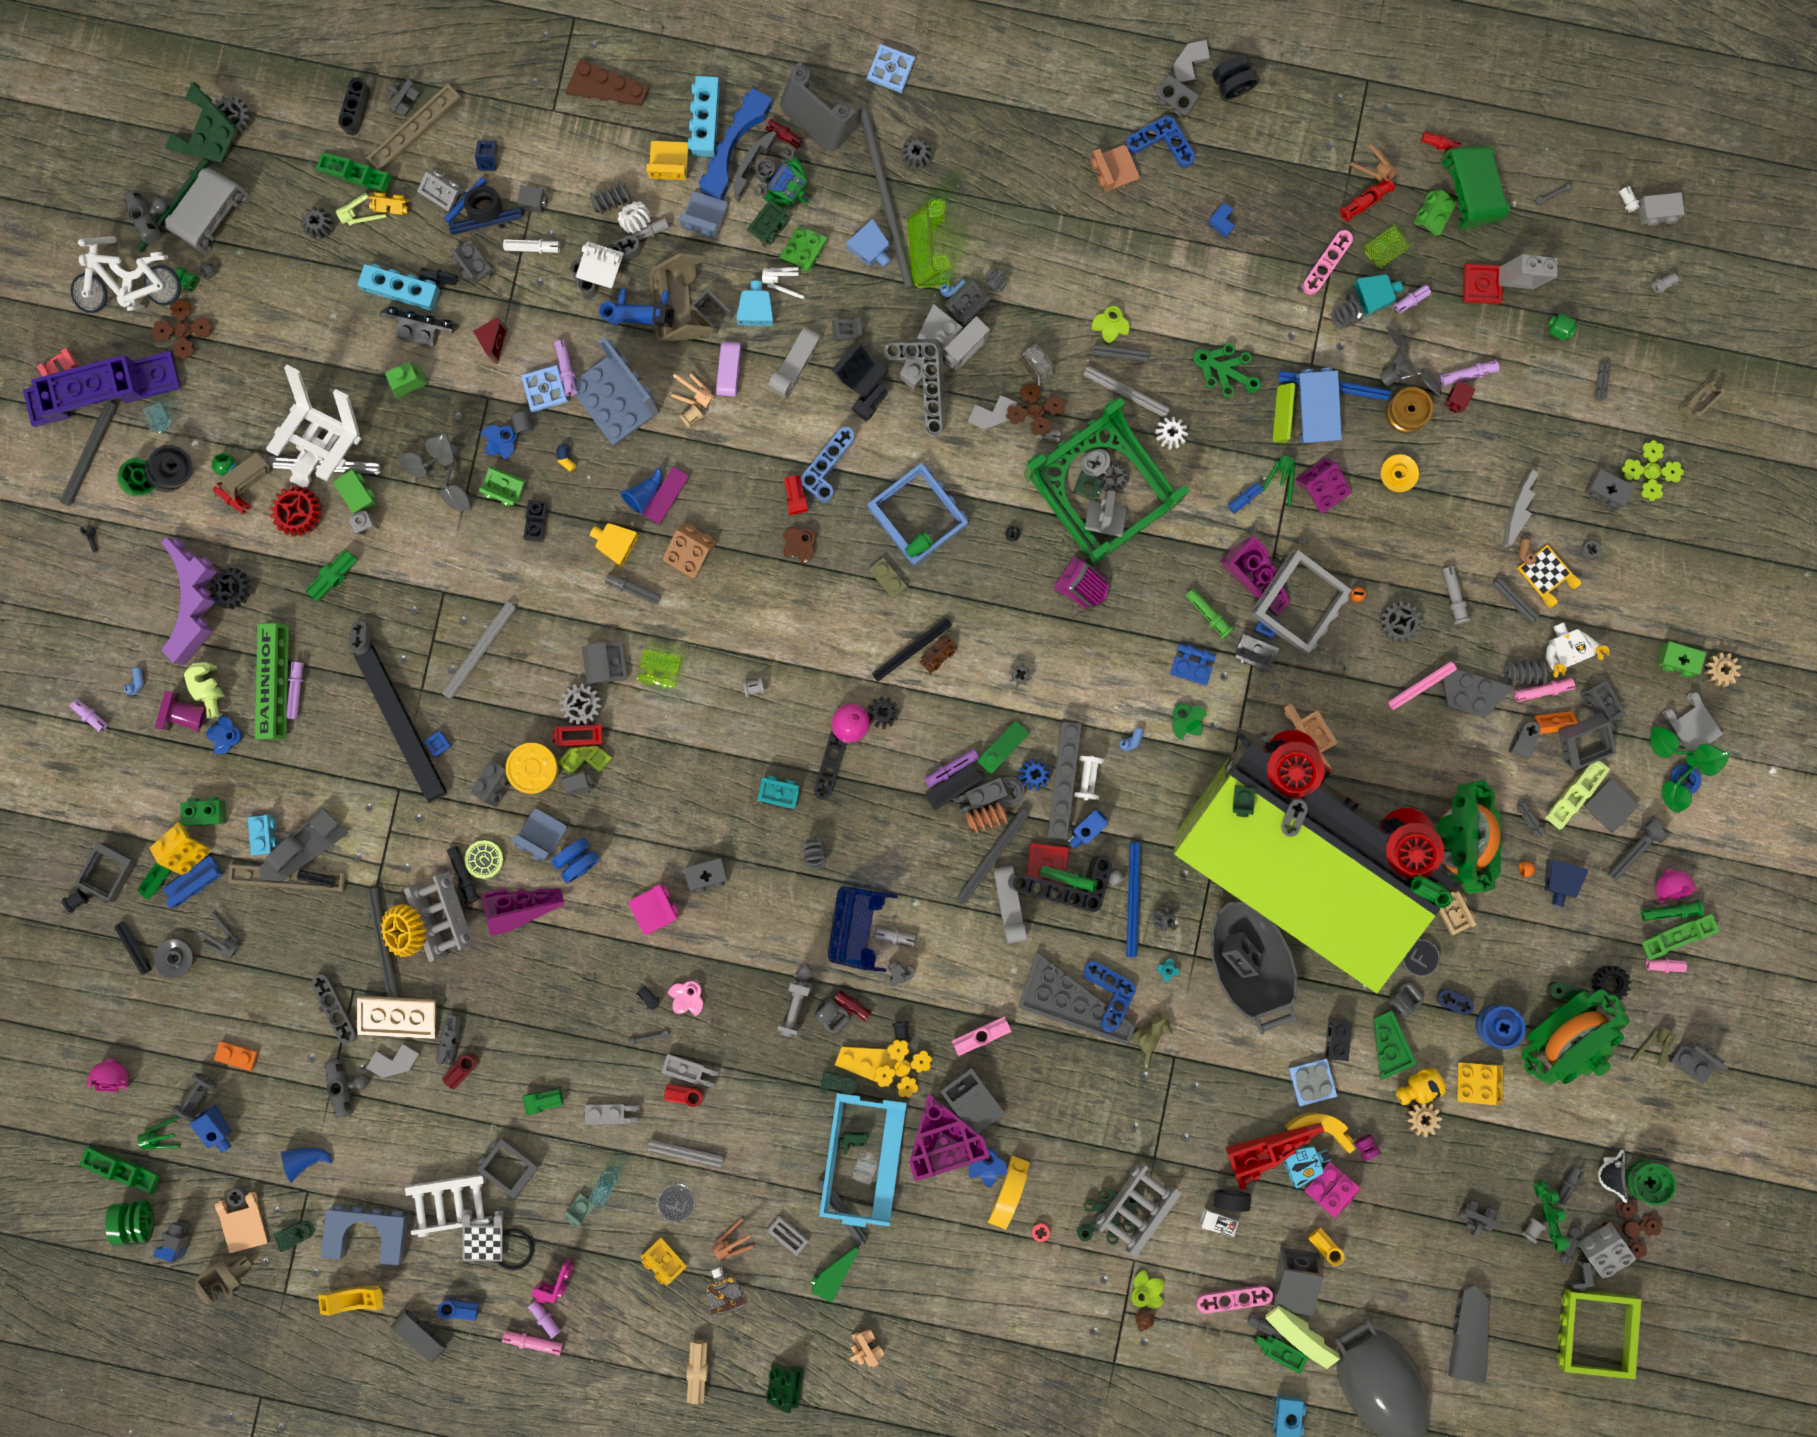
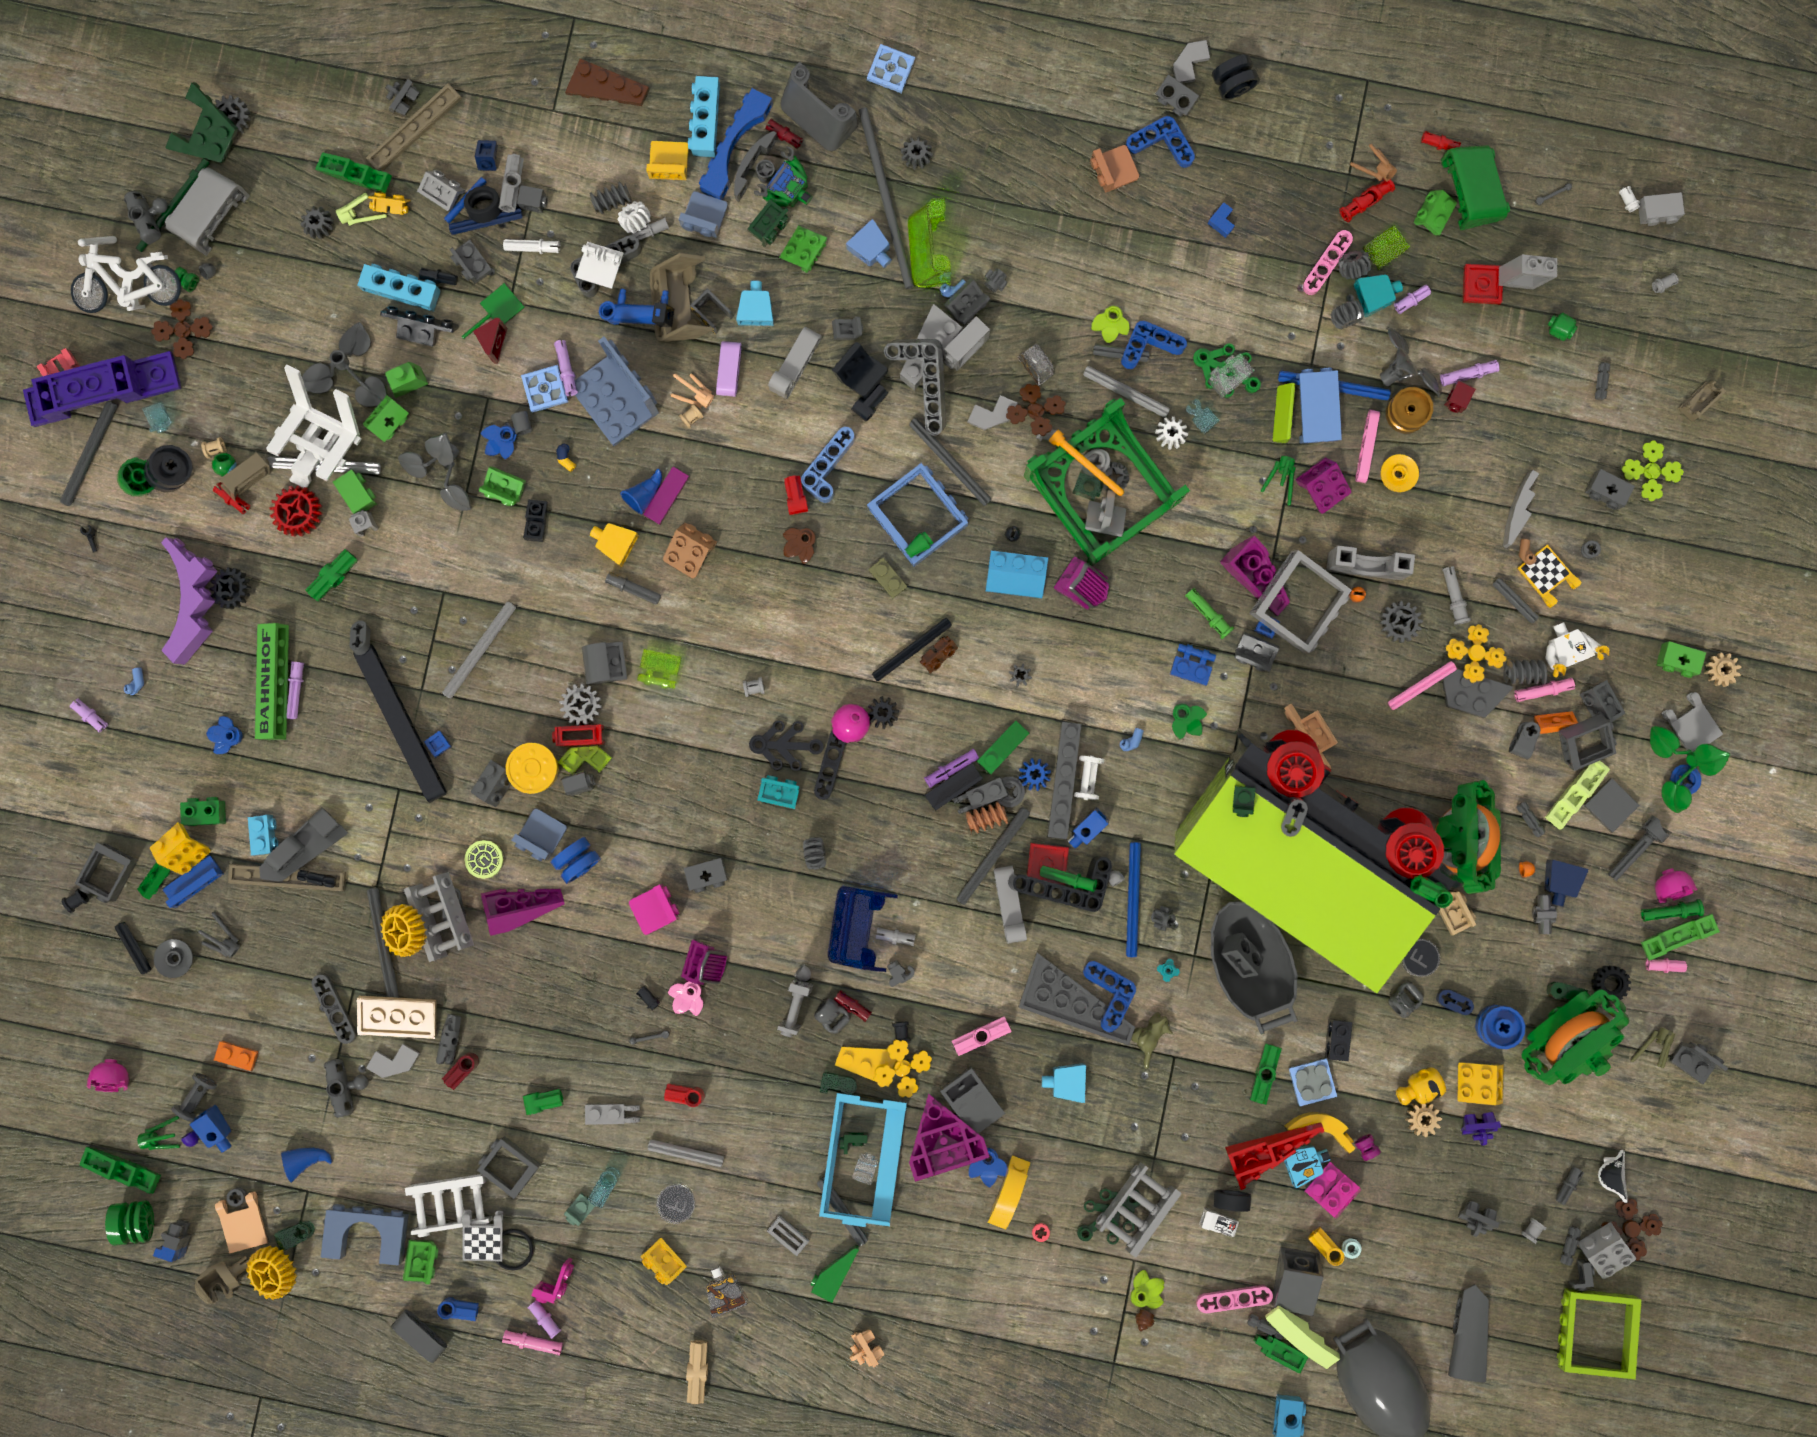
(182, 714): magenta plant -> none
(190, 1139): none -> dark purple hinge
(203, 690): yellowish green piece -> none
(214, 447): none -> tan bush
(271, 1272): none -> yellow gear
(350, 1299): yellow arch -> none
(354, 97): black beam -> none
(357, 342): none -> dark grey plant
(391, 410): none -> bright green brick
(420, 1261): none -> bright green bracket
(465, 884): black pin -> none
(499, 304): none -> green piece
(512, 174): none -> light grey piece
(687, 1070): light grey hinge -> none
(704, 964): none -> magenta piece
(724, 1249): nougat plant -> none
(771, 276): white plant -> none
(782, 745): none -> black plant
(784, 1387): dark green bracket -> none
(950, 462): none -> dark grey axle
(1016, 574): none -> dark azure slope
(1059, 440): none -> light orange piece
(1067, 1082): none -> medium azure torso
(1143, 338): none -> blue beam
(1204, 418): none -> clear light blue plate
(1222, 383): none -> clear brick
(1245, 497): blue axle -> none
(1261, 1086): none -> green piece
(1346, 561): none -> light grey arch
(1351, 1254): none -> light aqua plate
(1354, 264): none -> dark grey gear
(1367, 446): none -> bright pink beam
(1391, 1046): green wing -> none
(1476, 653): none -> yellow plant
(1489, 1125): none -> dark purple hips
(1544, 914): none -> flat silver axle
(1552, 1214): green plant -> none
(1657, 1191): green wheel -> none

